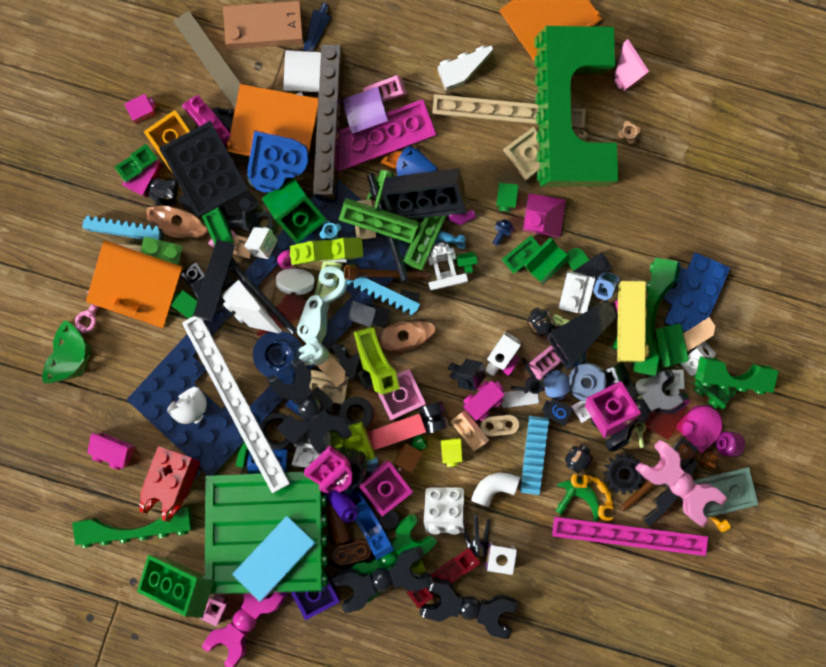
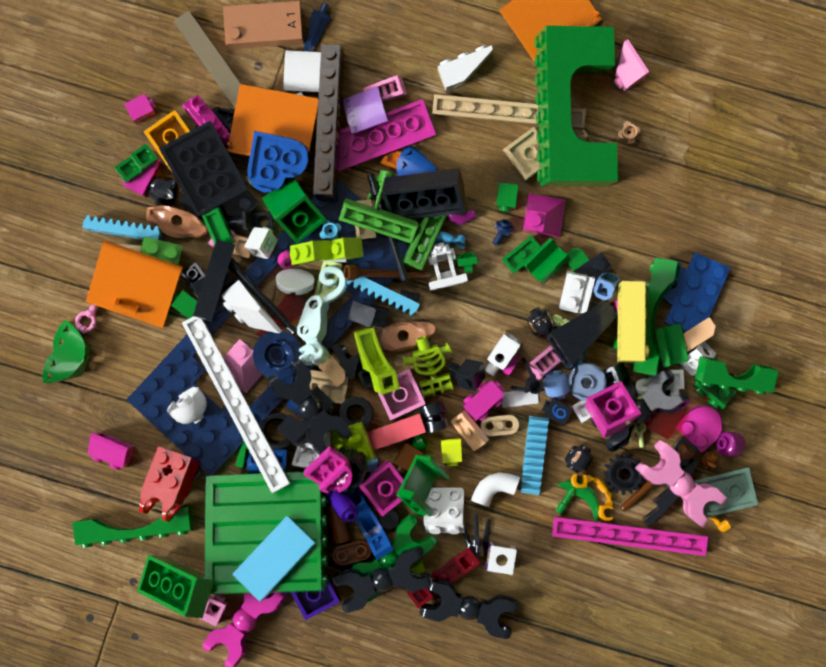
(242, 365): none -> bright pink slope
(419, 482): none -> green panel
(426, 353): none -> lime piece

